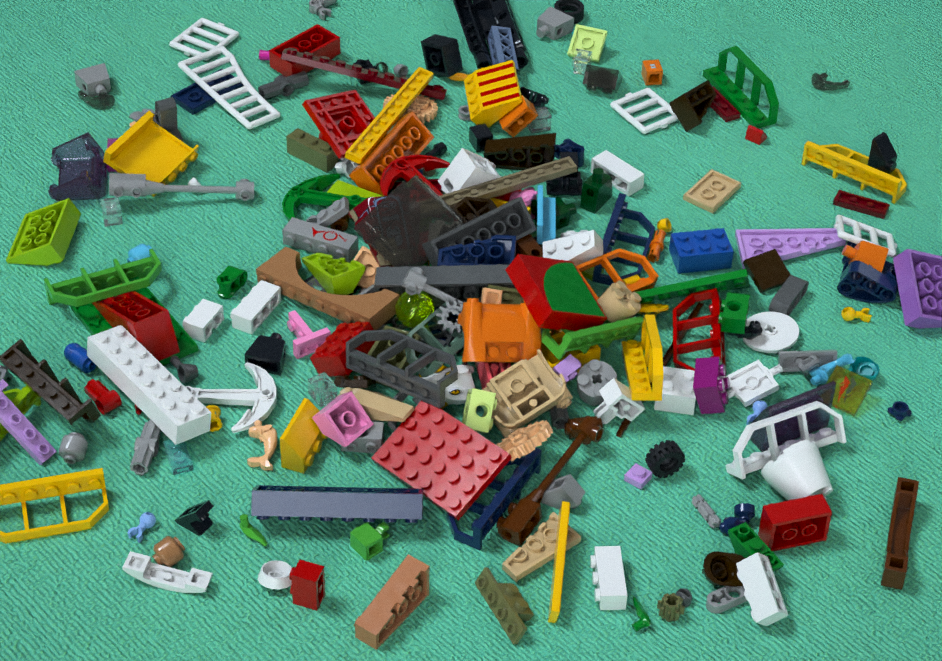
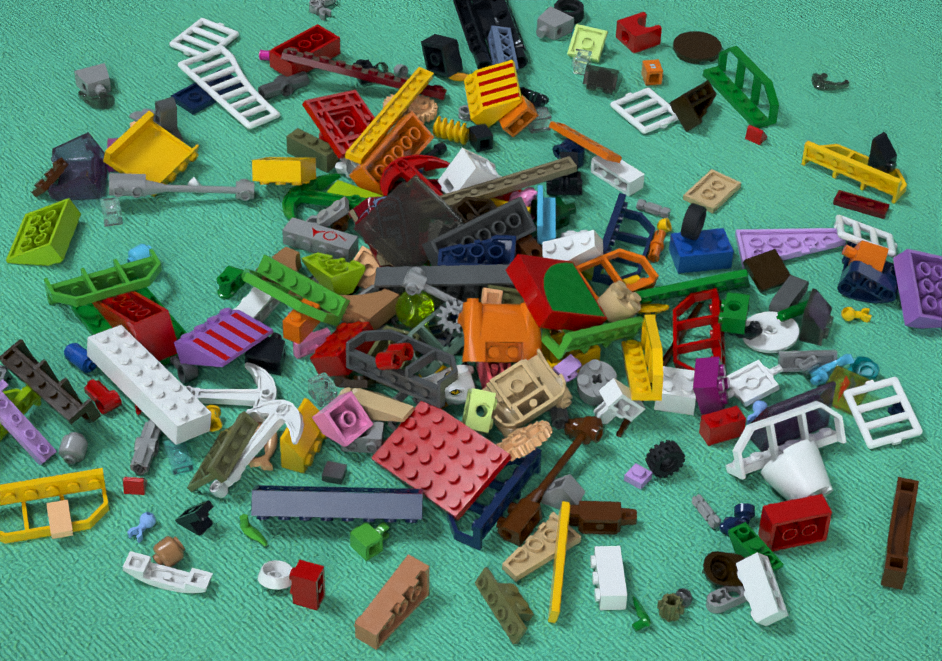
(52, 175): none -> reddish brown hinge
(59, 519): none -> light nougat tile
(134, 485): none -> red slope
(203, 319): white brick -> none
(221, 339): none -> medium lavender slope
(225, 452): none -> olive fence
(277, 413): none -> white piece
(284, 170): none -> yellow brick
(298, 325): none -> orange brick
(300, 285): none -> bright green plate
(334, 472): none -> dark grey tile
(394, 356): none -> red axle
(450, 131): none -> yellow piece
(521, 152): dark brown wedge -> none
(585, 142): none -> orange tile
(596, 191): dark green torso -> none
(601, 517): none -> reddish brown hinge
(635, 34): none -> red piece
(653, 208): none -> light grey axle
(693, 221): none -> black tyre
(697, 47): none -> dark brown tile
(722, 425): none -> red brick
(724, 107): dark red tile -> none
(792, 311): none -> green axle
(816, 319): none -> clear smoke slope
(865, 427): none -> white bar

